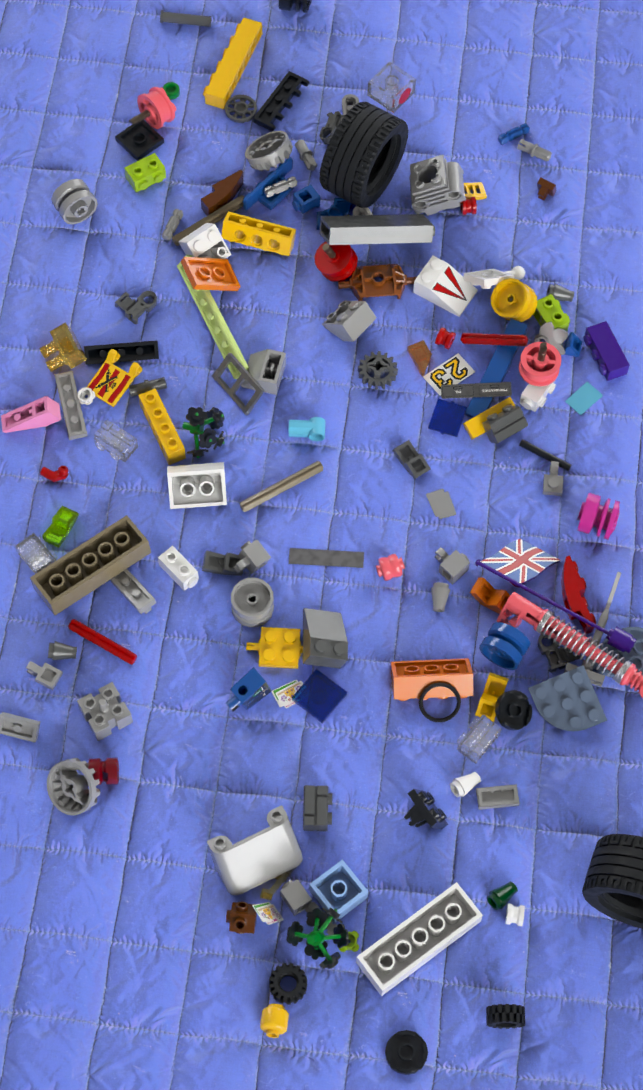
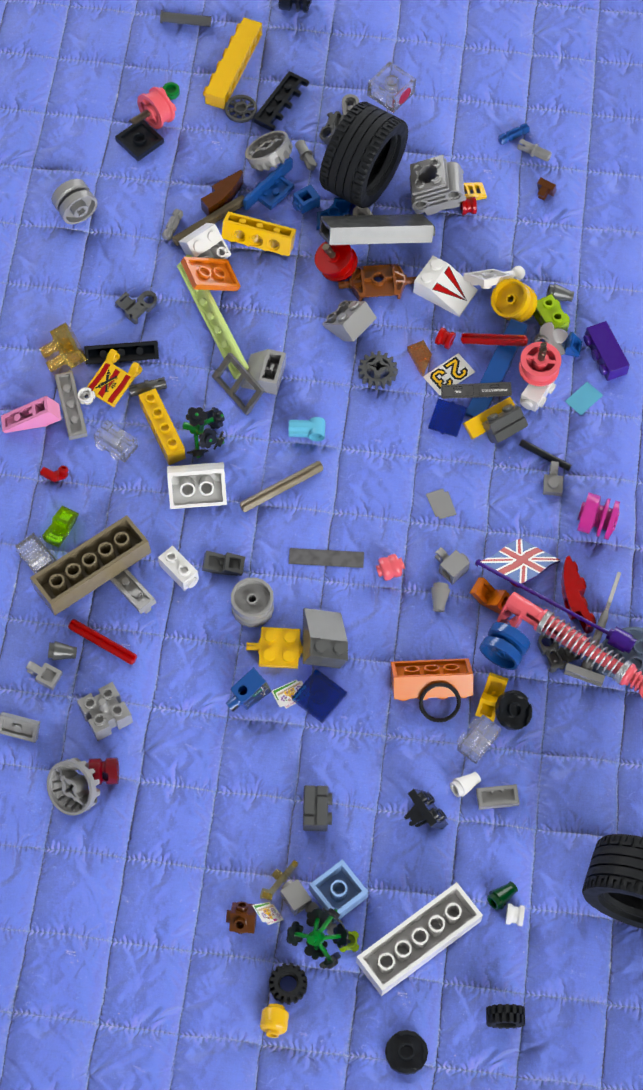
(145, 172): lime brick -> none
(252, 556): light grey brick -> none
(257, 856): windscreen -> none
(280, 186): light grey axle -> none
(411, 460): dark grey slope -> none
(568, 701): sand blue plate -> none

